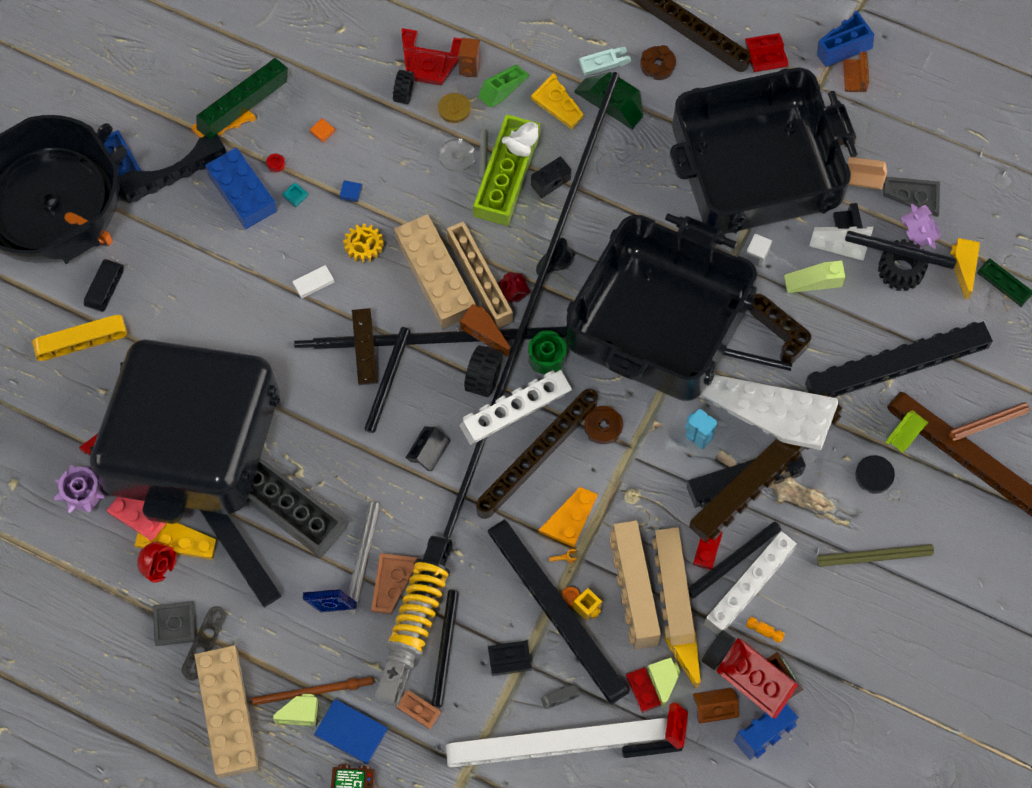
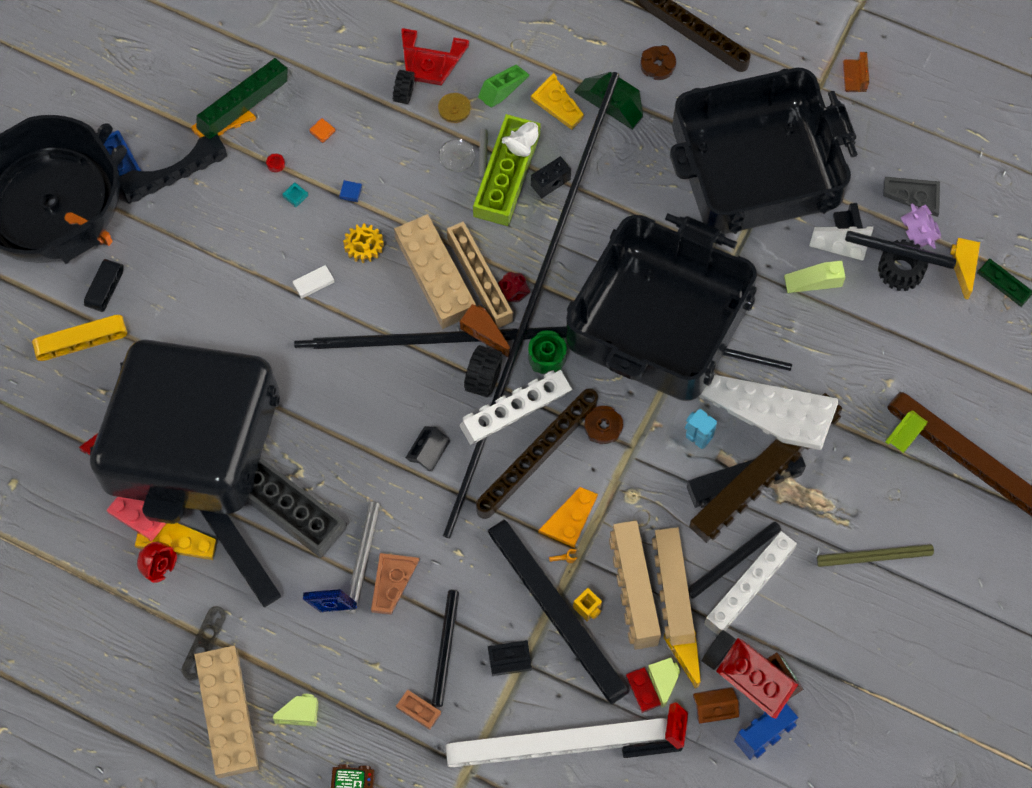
(81, 499): lavender brick -> none
(174, 623): dark grey tile -> none
(241, 188): blue brick -> none
(351, 684): dark orange bar -> none
(351, 731): blue tile -> none
(364, 346): dark brown plate -> none
(387, 380): black axle -> none
(413, 618): piece -> none
(469, 57): dark orange brick -> none
(560, 696): dark grey beam -> none
(561, 257): black piece -> none
(569, 595): orange tile -> none
(603, 61): light aqua hinge -> none
(706, 553): red plate -> none
(759, 247): white panel -> none
(763, 308): dark brown beam -> none
(765, 629): light orange axle -> none
(766, 52): red slope -> none
(845, 41): blue wedge -> none
(867, 173): light nougat panel -> none
(875, 474): black tile -> none
(900, 361): black brick -> none
(988, 421): axle -> none

